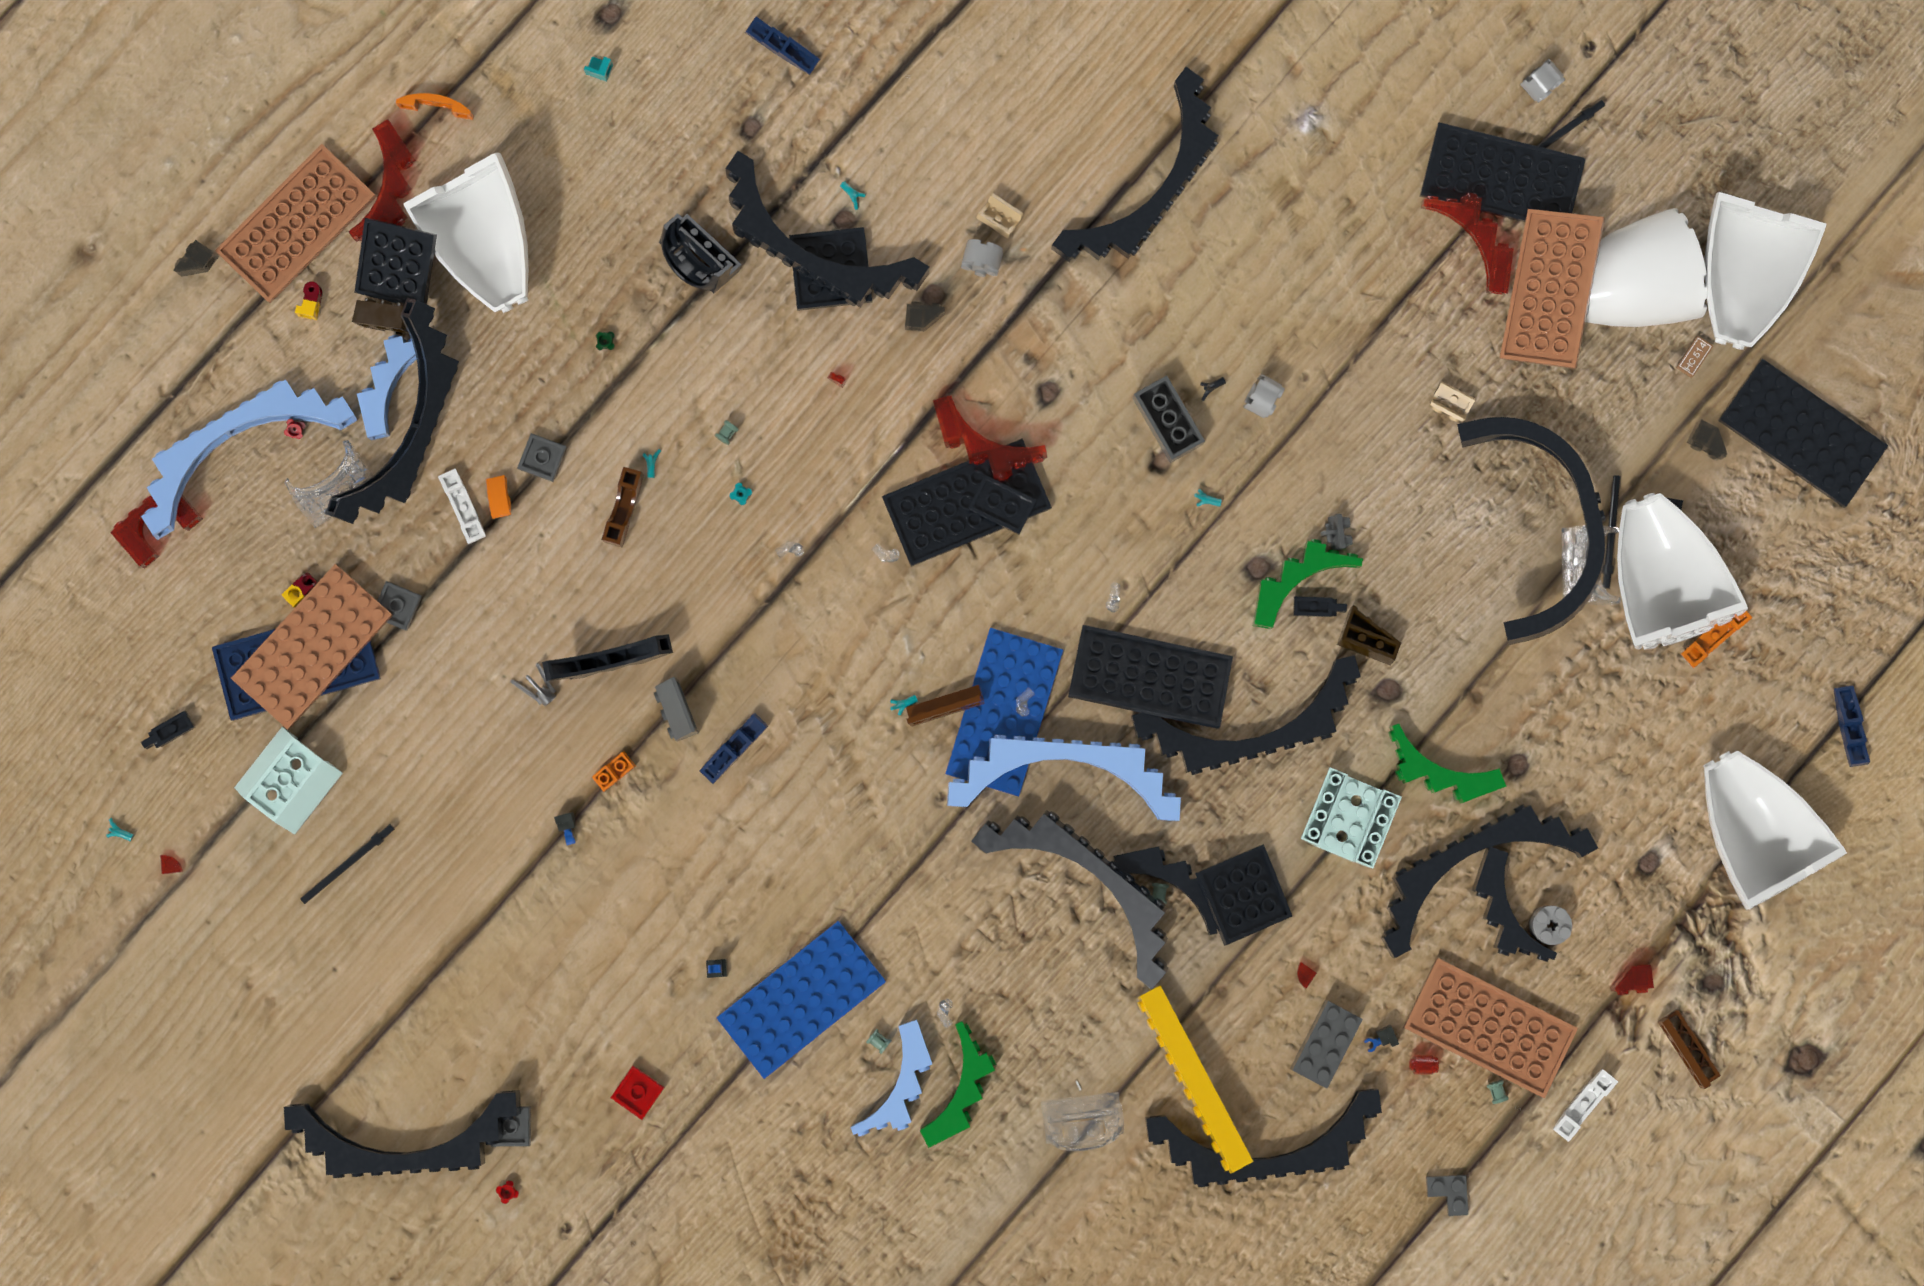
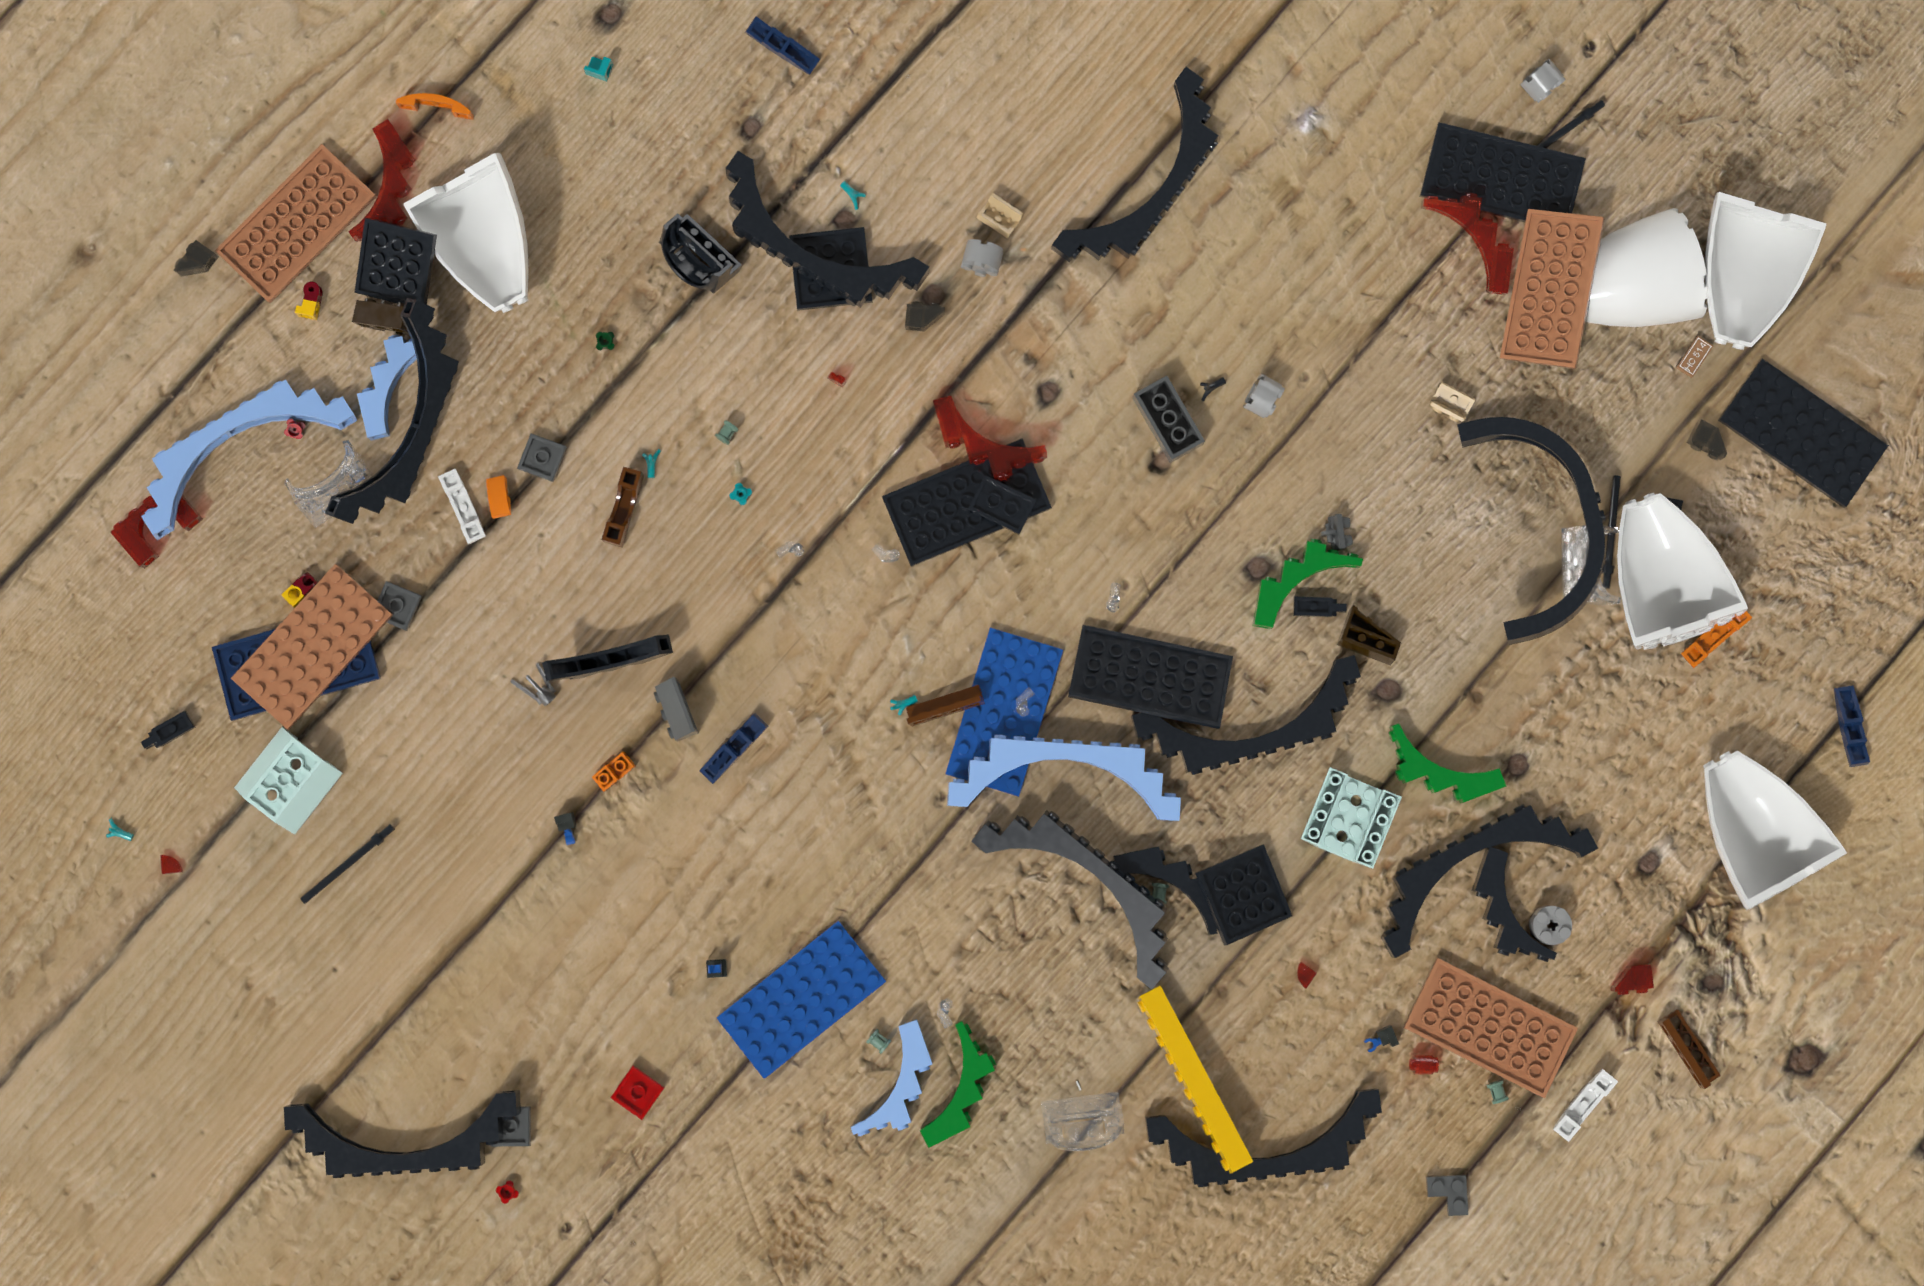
(1206, 499): teal bar -> none
(1326, 1044): dark grey brick -> none

